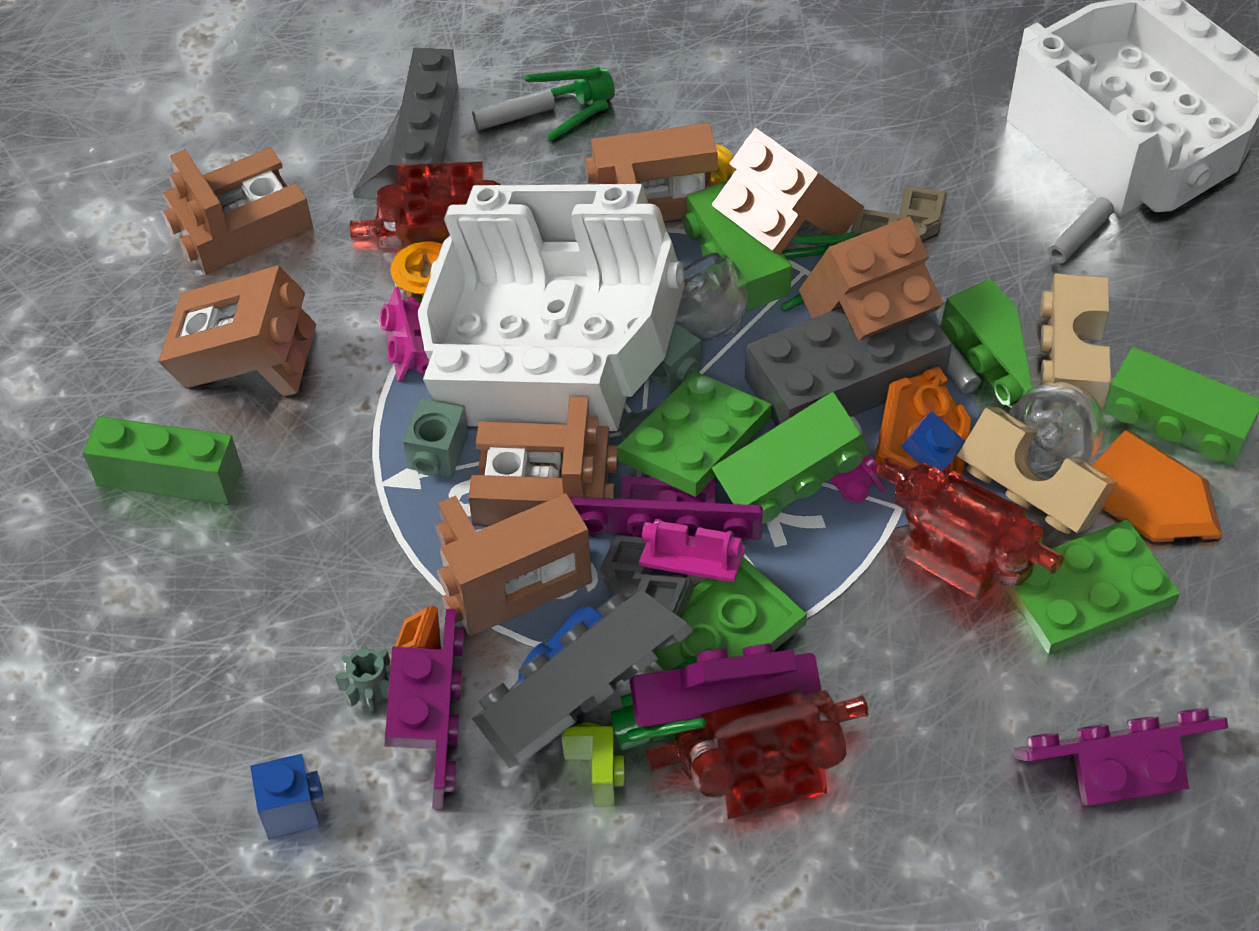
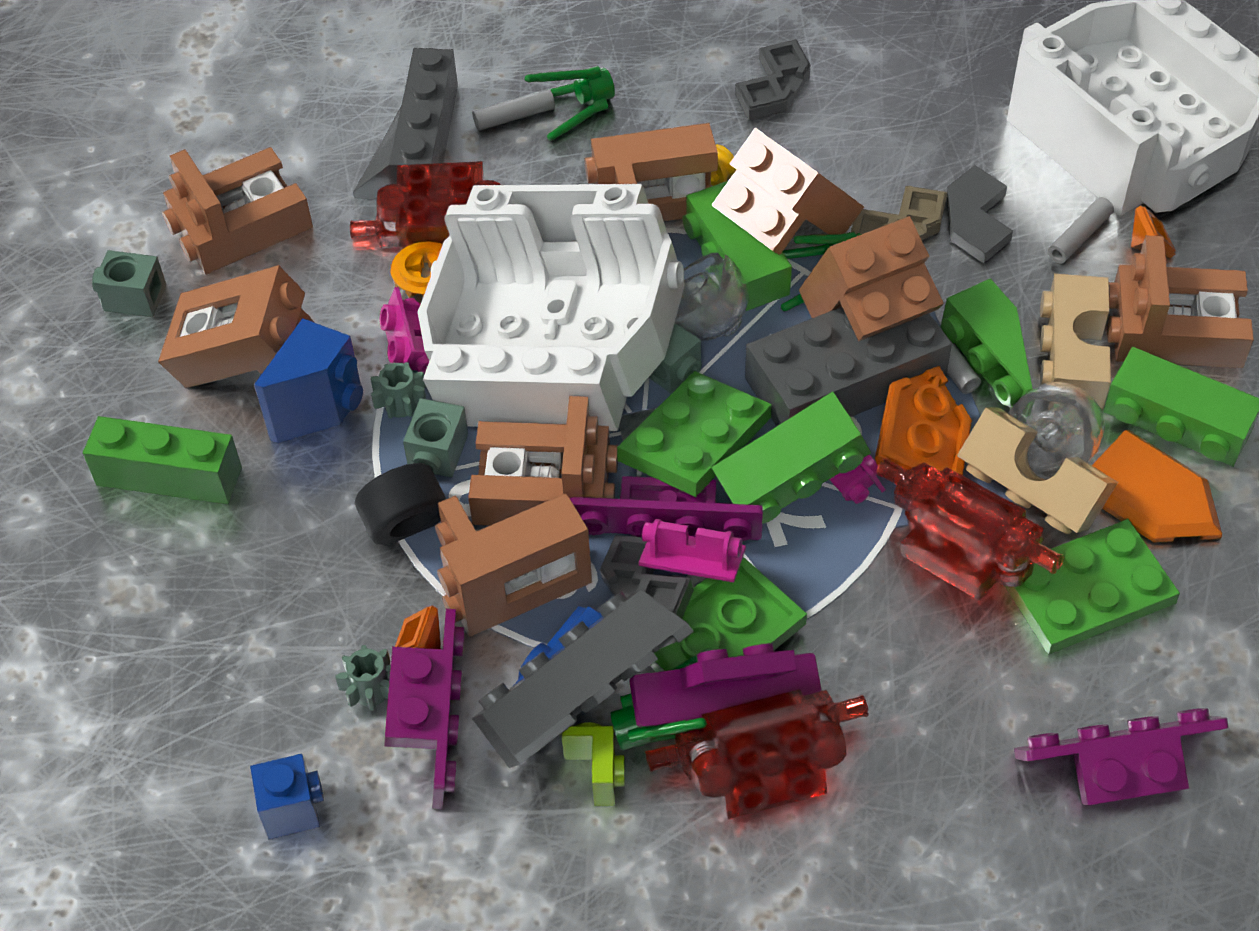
(129, 283): none -> sand green brick
(309, 383): none -> blue slope
(397, 390): none -> sand green gear
(400, 503): none -> black tyre
(773, 94): none -> dark grey tile
(933, 442): blue plate -> none
(967, 205): none -> dark grey tile
(1148, 224): none -> orange slope
(1178, 311): none -> nougat brick

